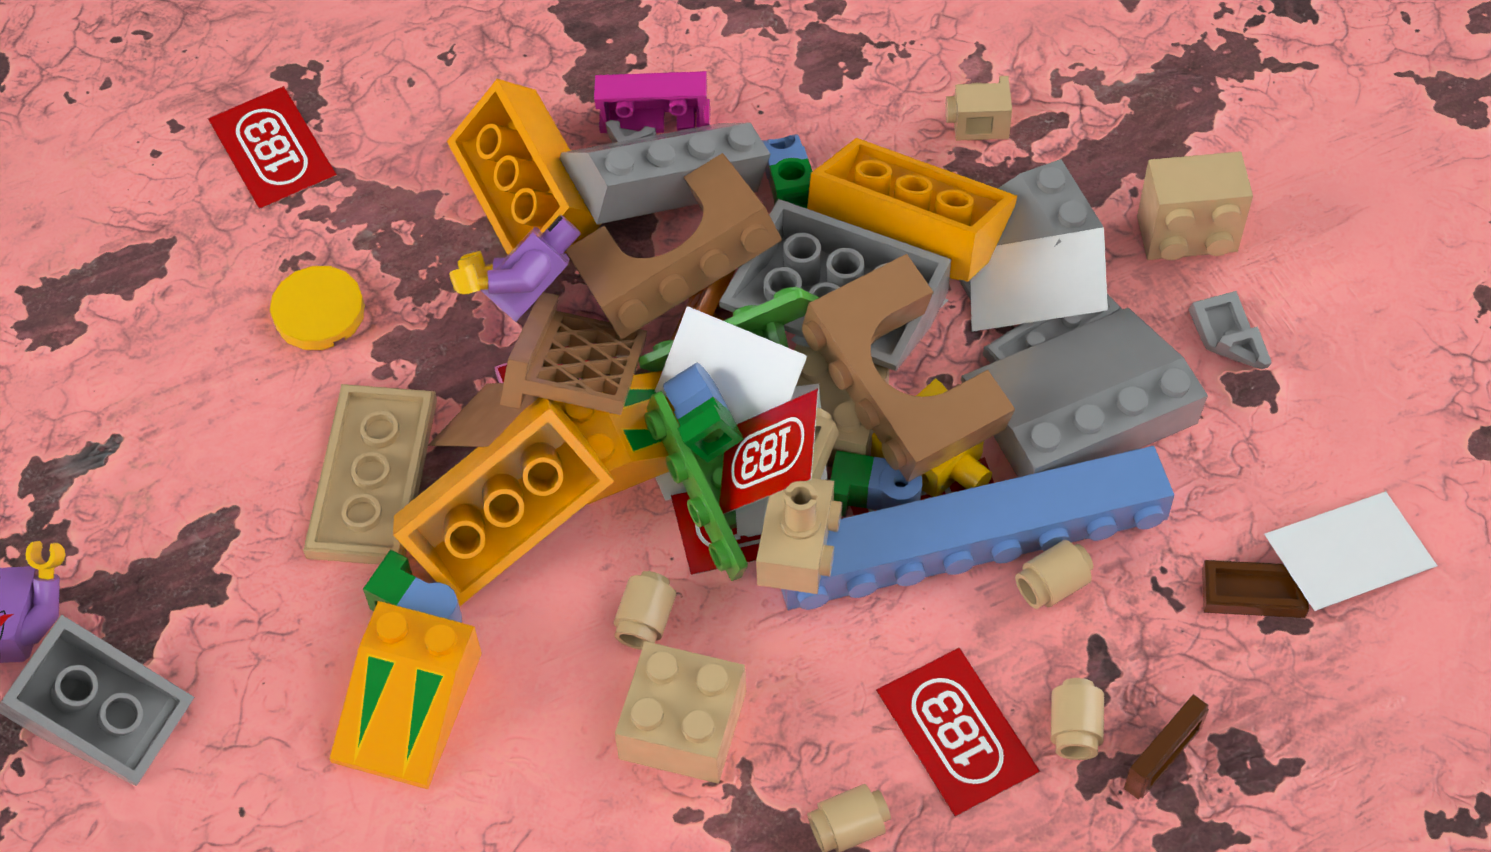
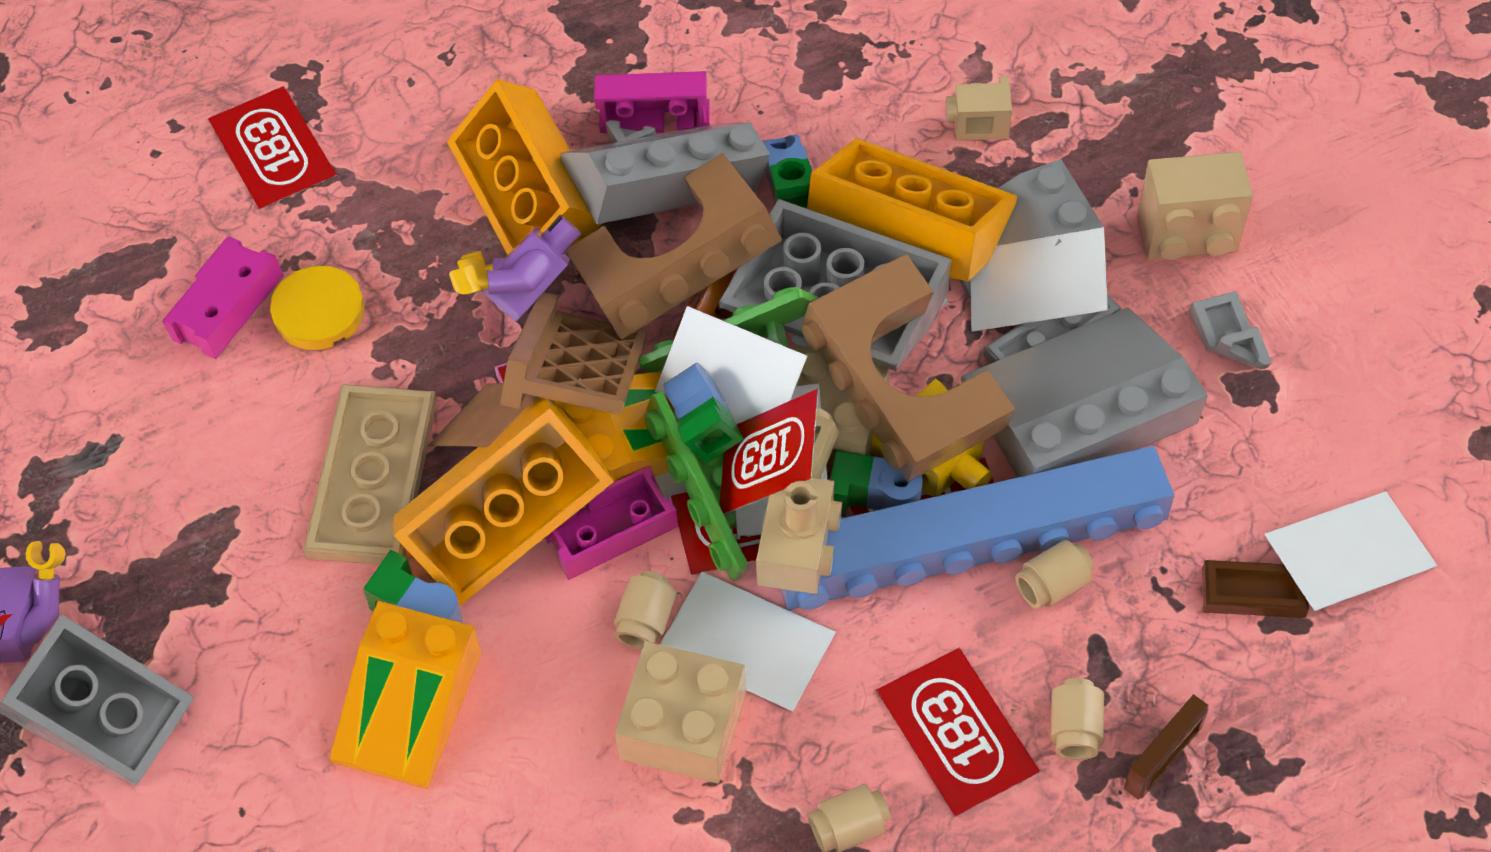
(223, 297): none -> dark pink piece
(613, 523): none -> dark pink piece
(742, 628): none -> white sticker

